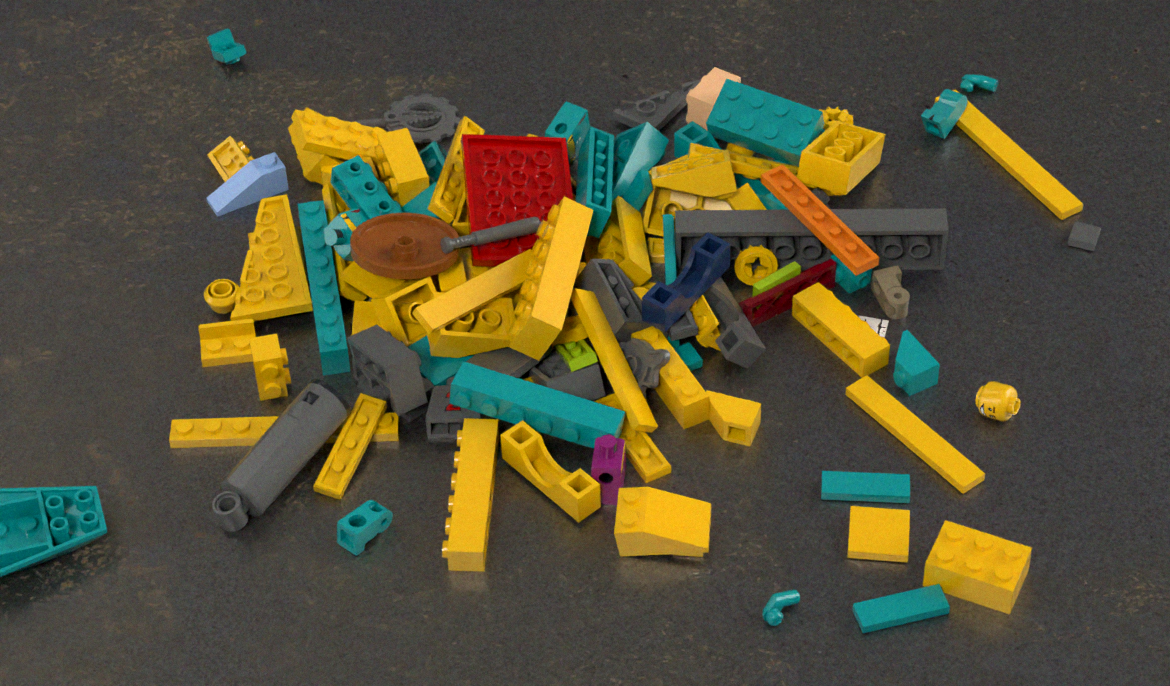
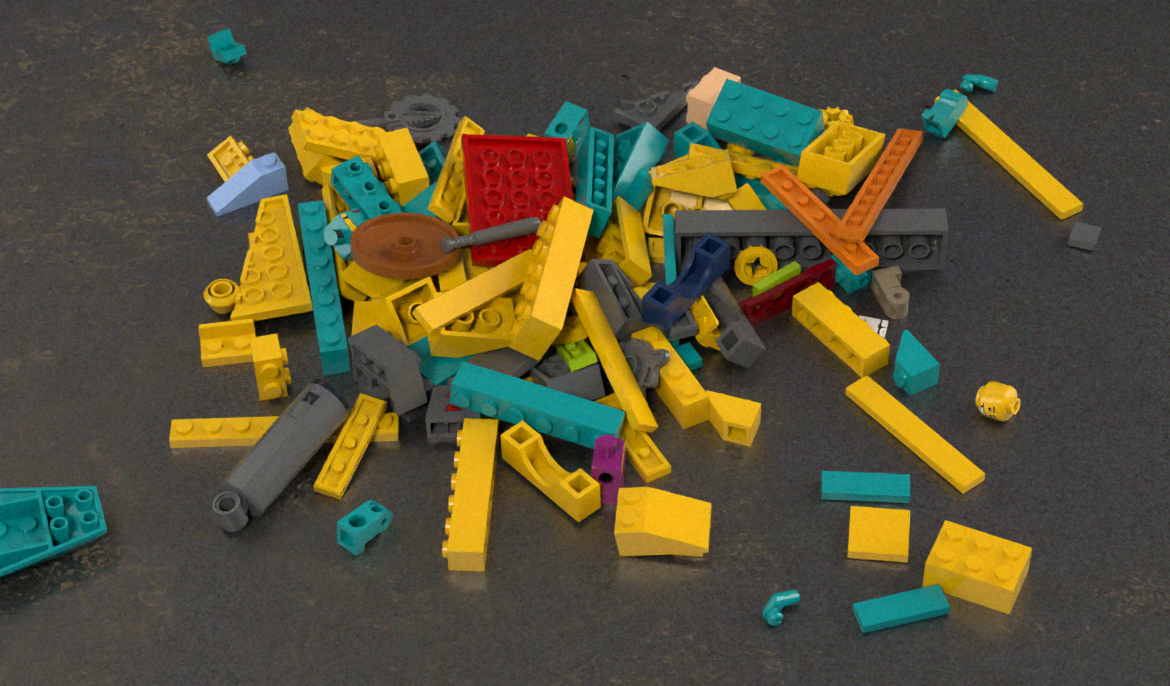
(879, 185): none -> orange plate

